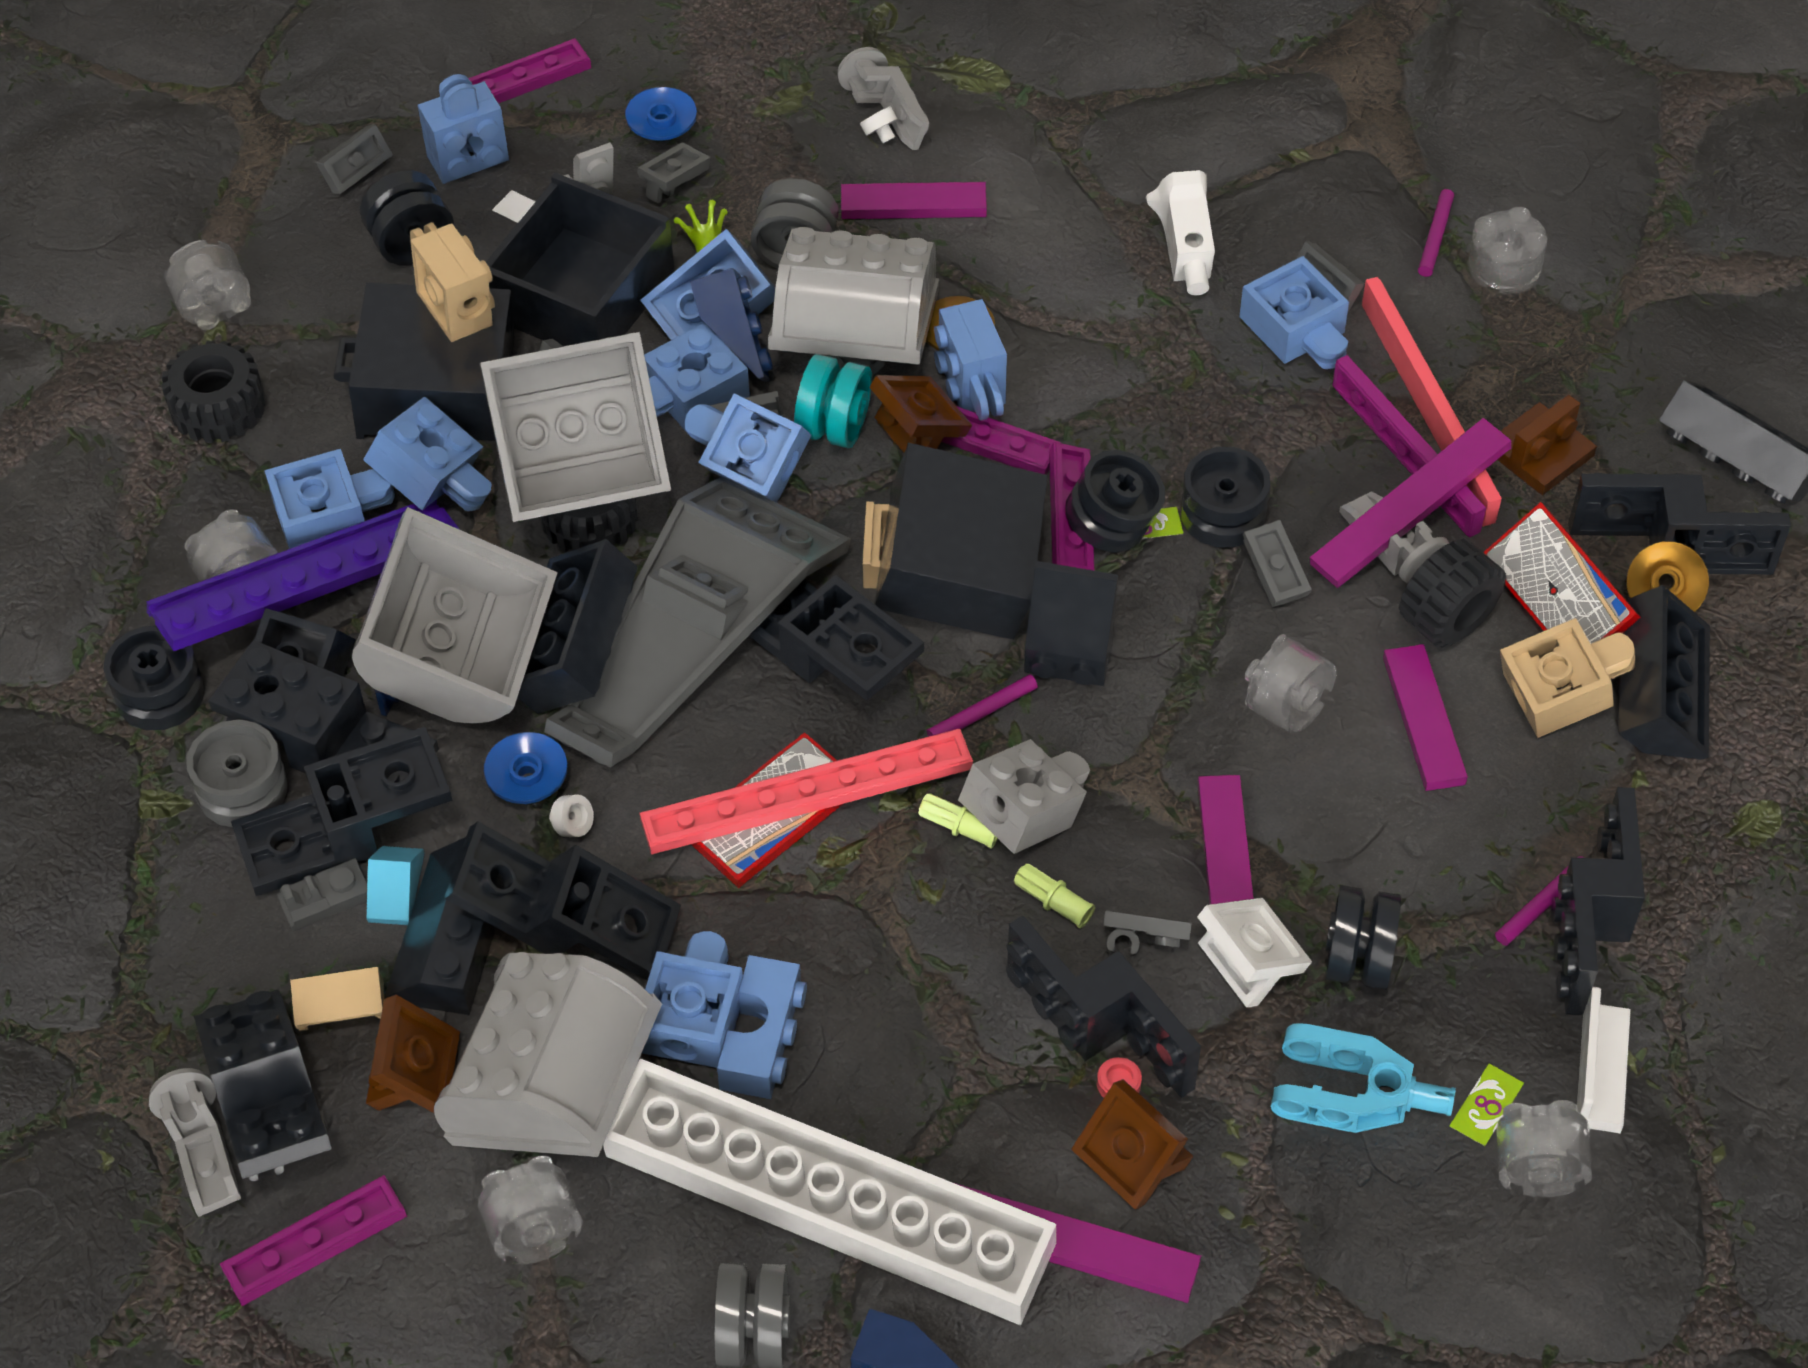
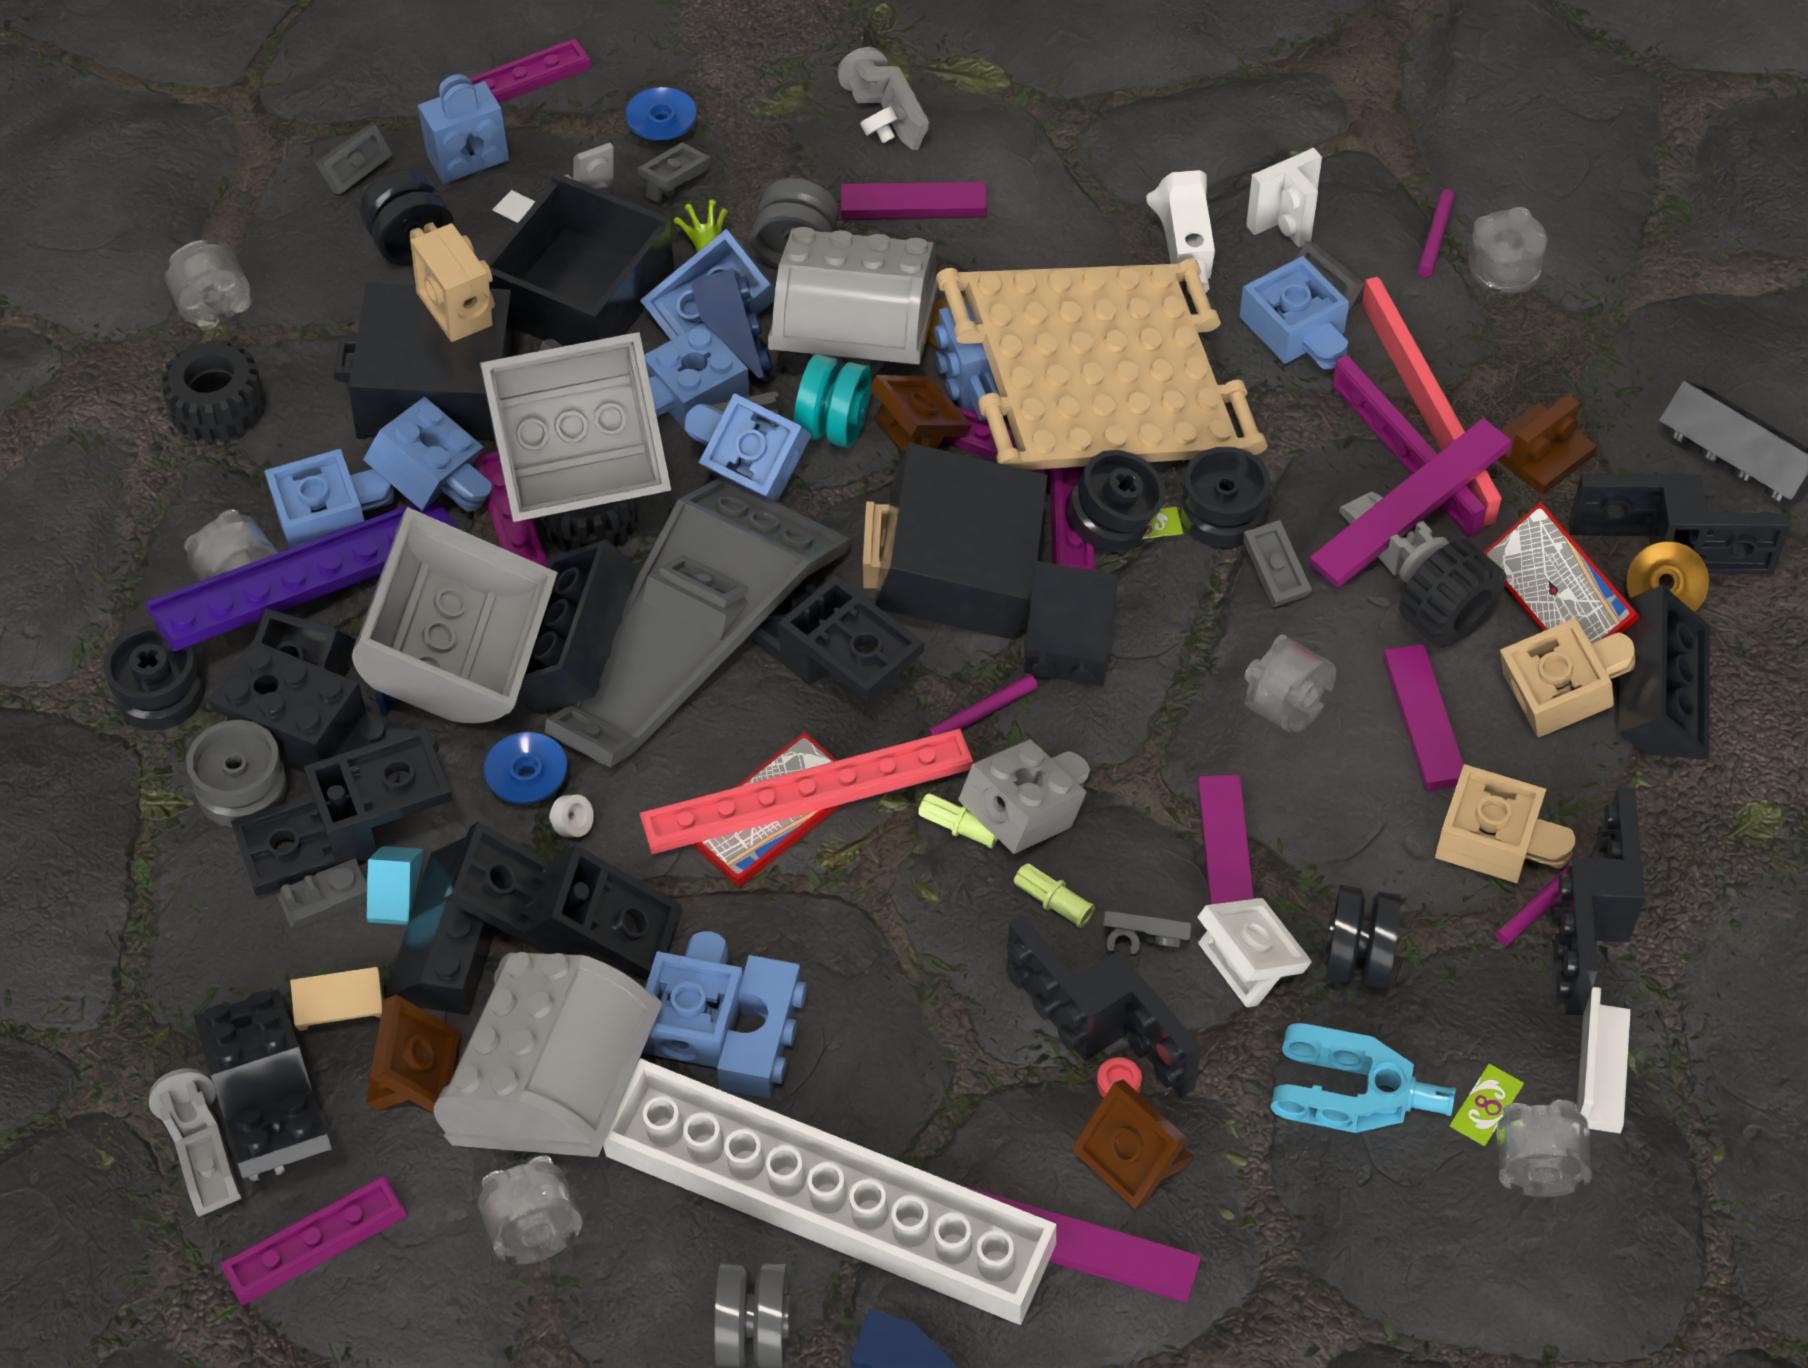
(518, 536): none -> magenta tile
(1098, 363): none -> tan plate
(1286, 197): none -> white bracket
(1511, 812): none -> tan brick

